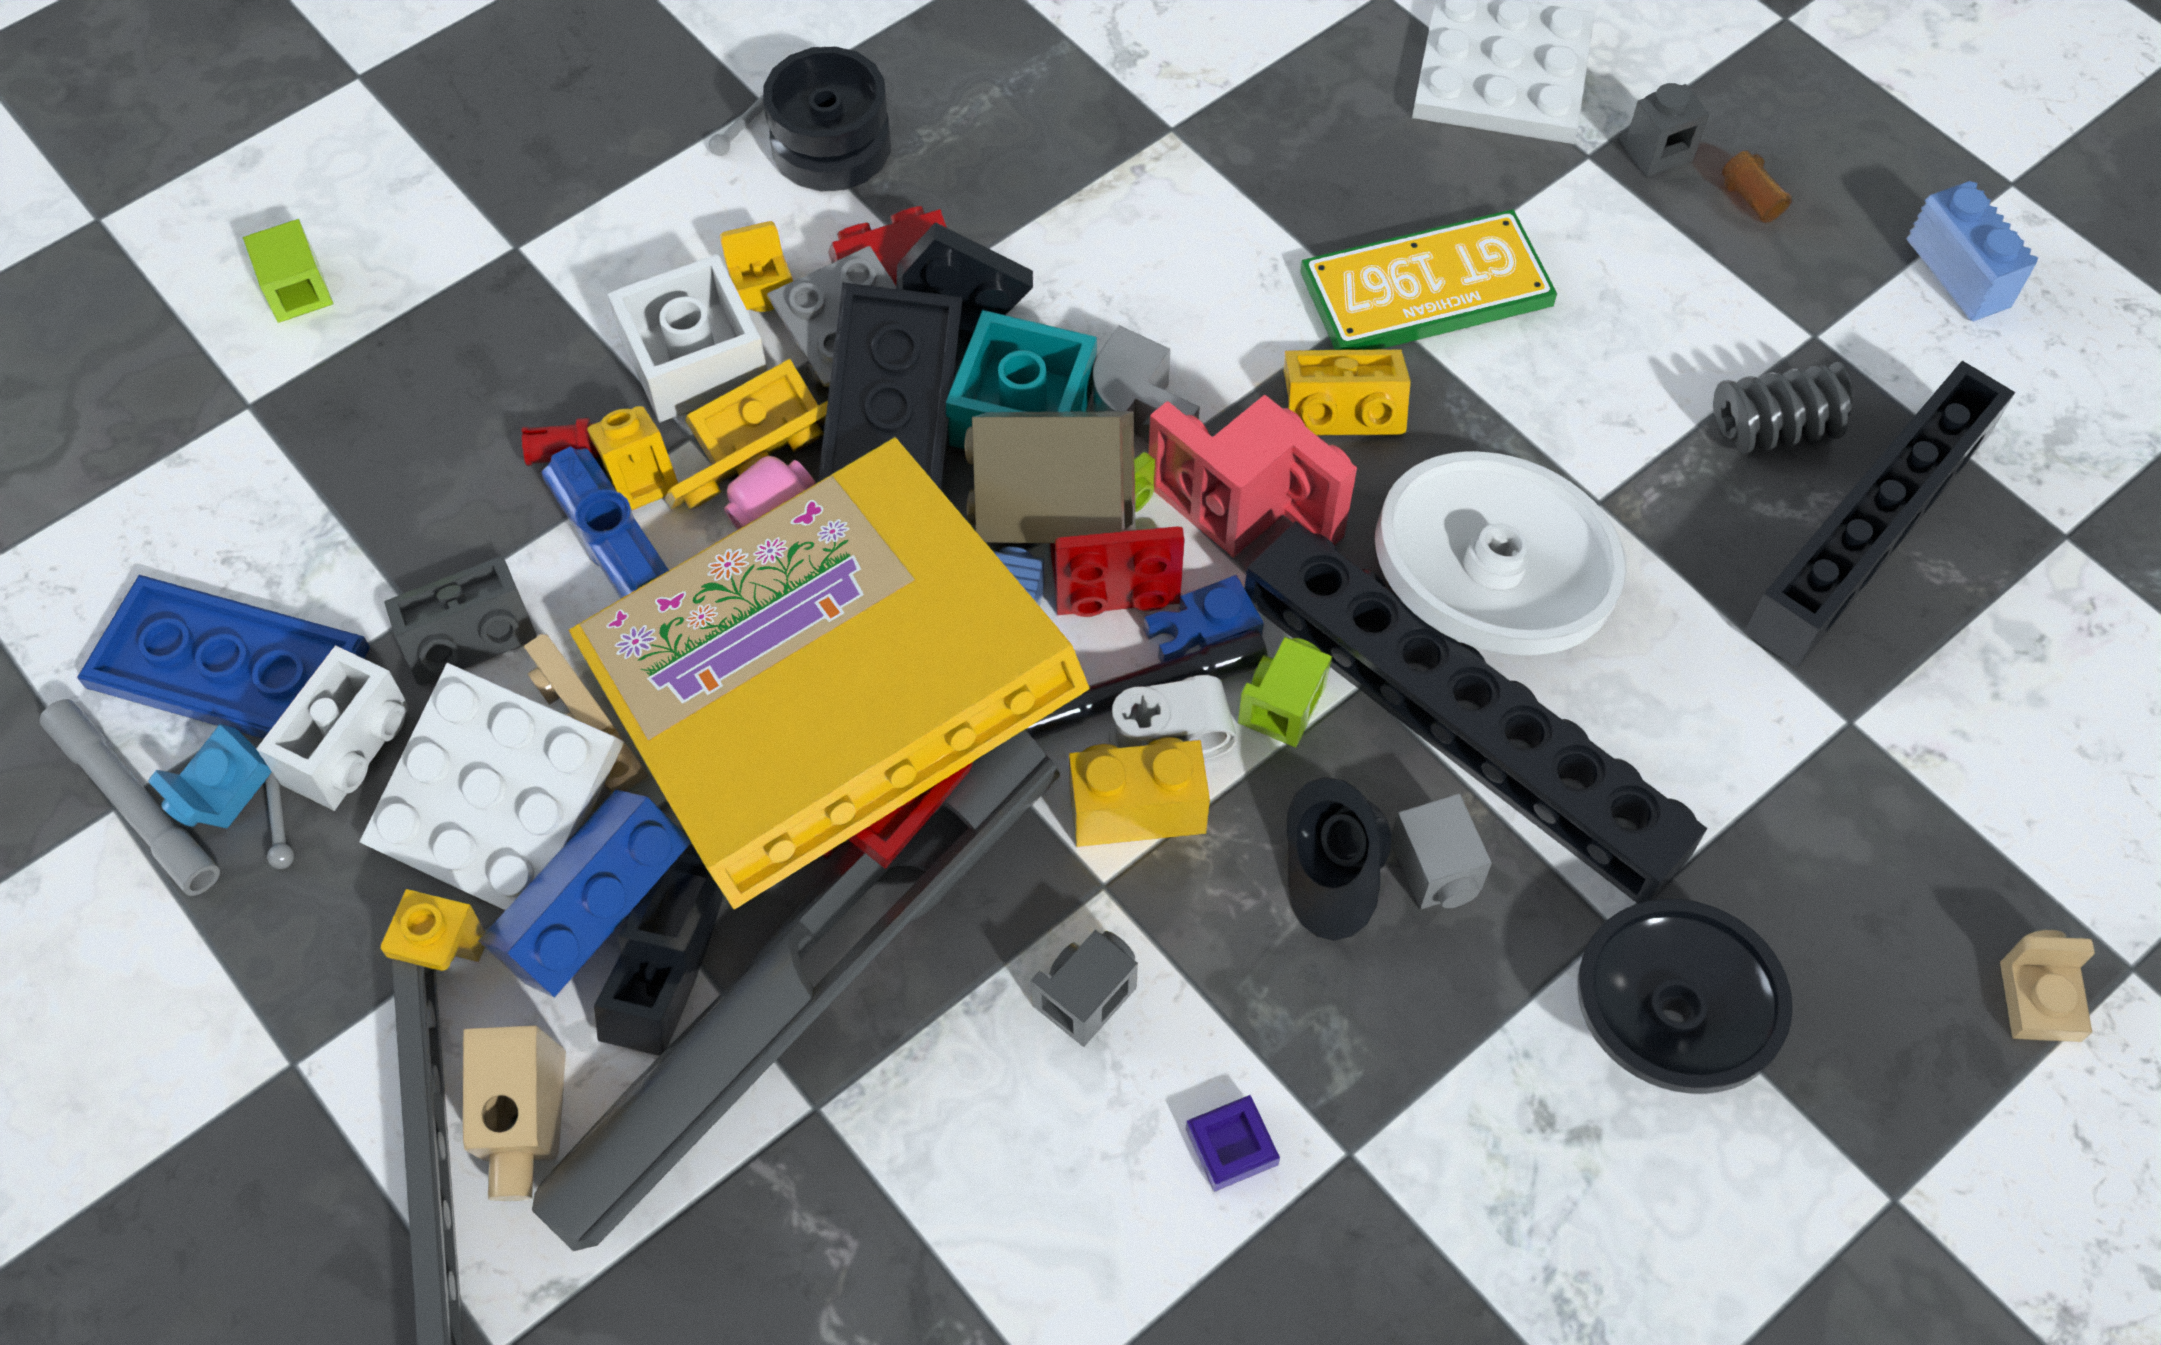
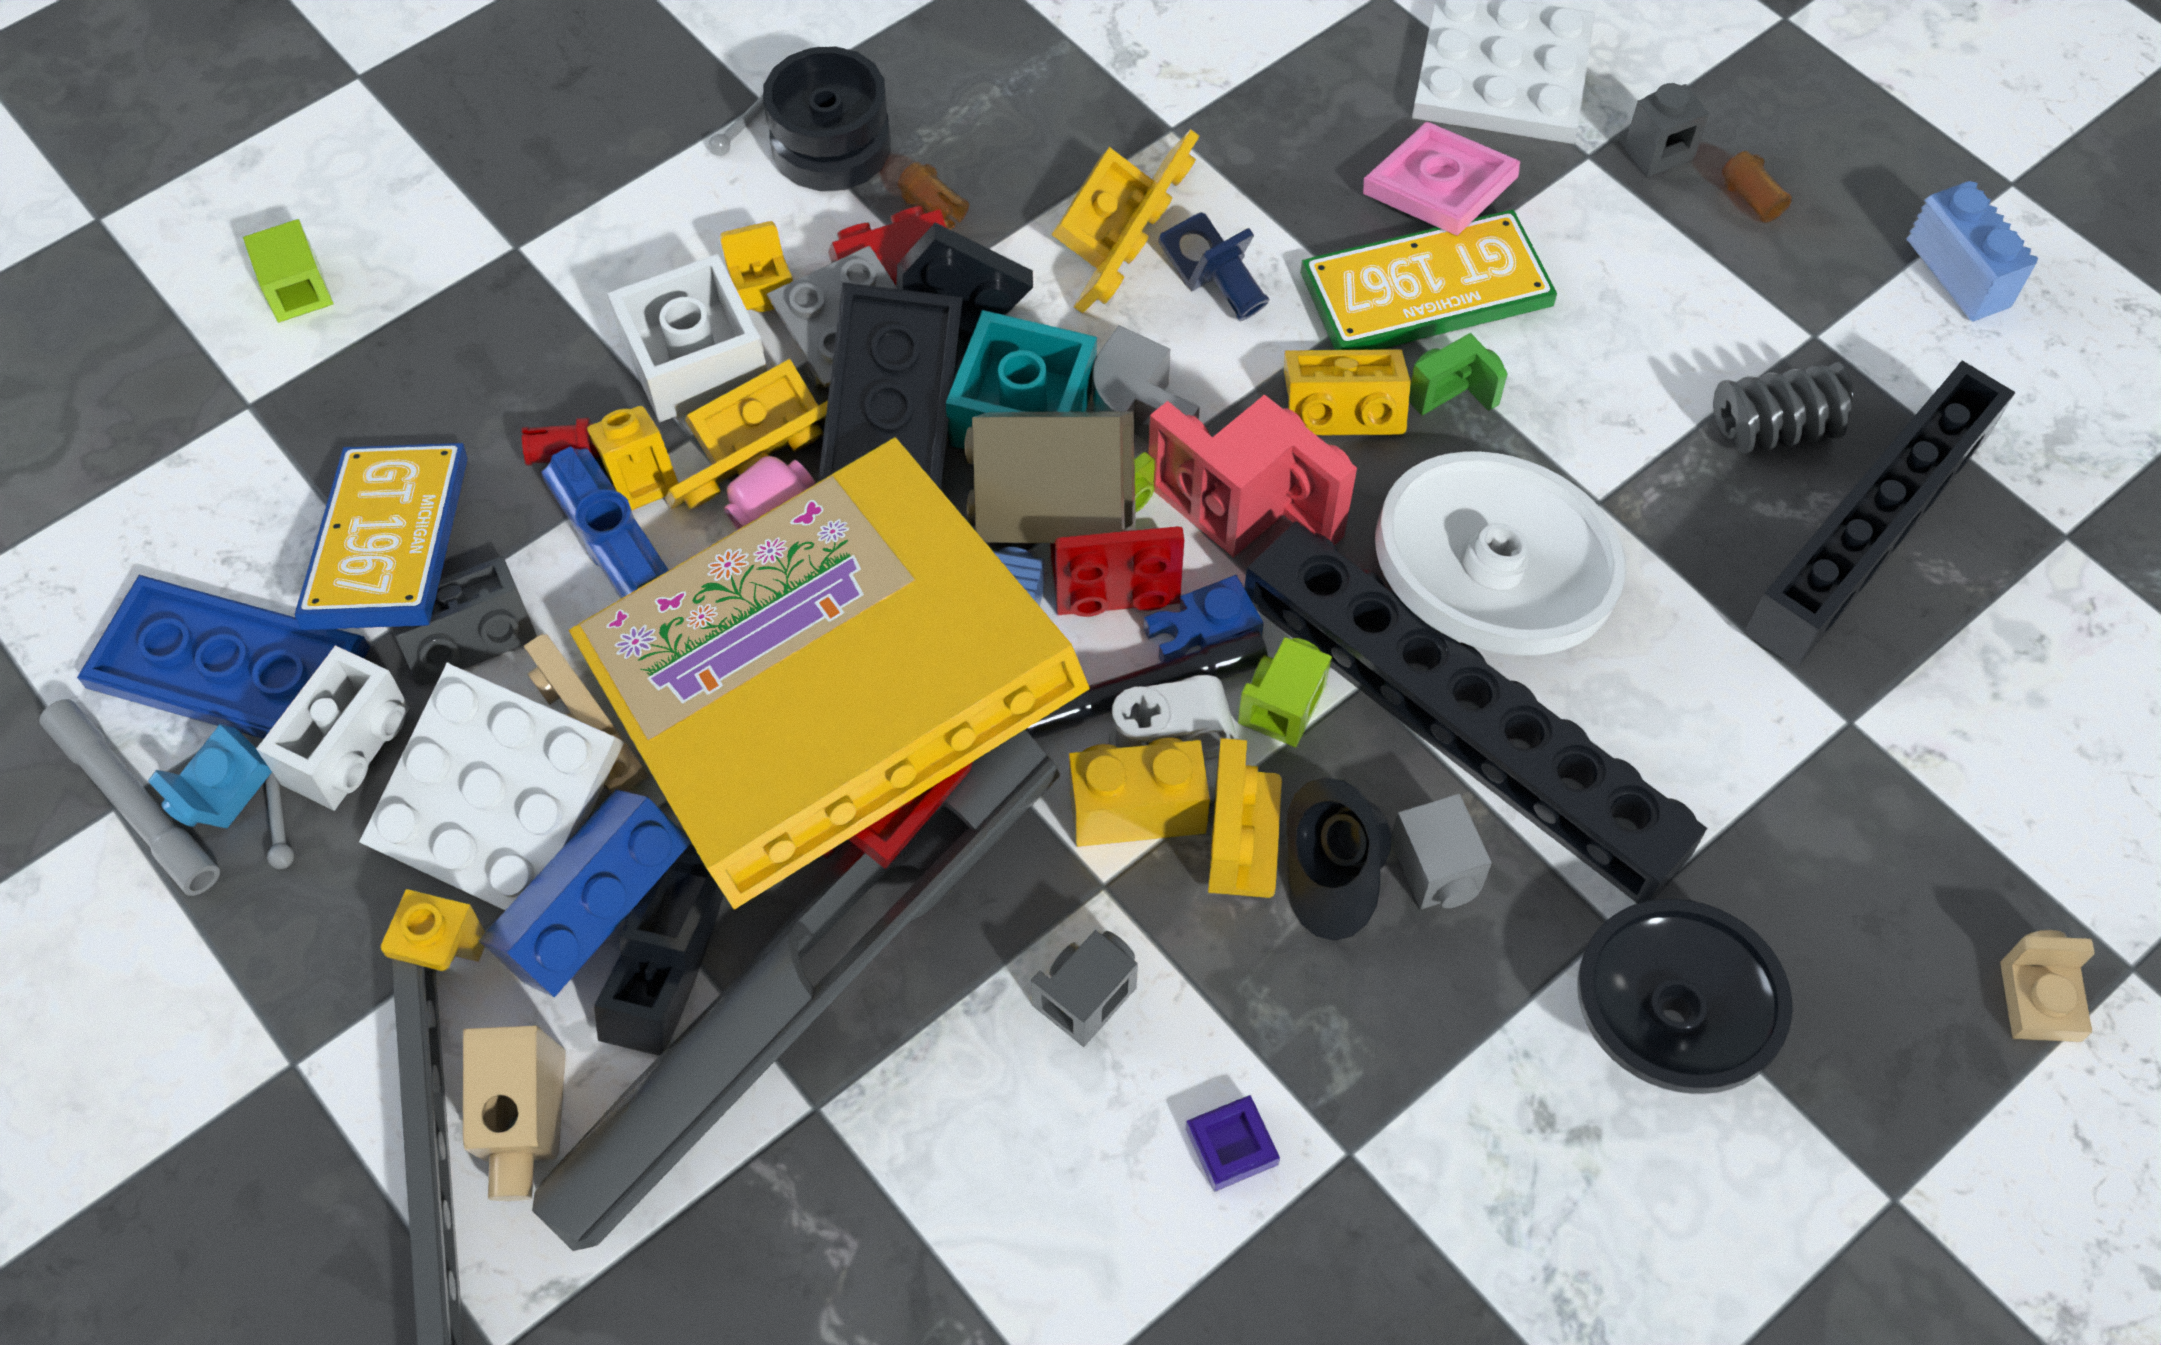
(383, 537): none -> tile
(923, 187): none -> clear orange pin
(1111, 211): none -> yellow bracket
(1218, 264): none -> dark blue bracket
(1244, 825): none -> yellow bracket
(1441, 178): none -> bright pink tile
(1452, 370): none -> bright green bracket

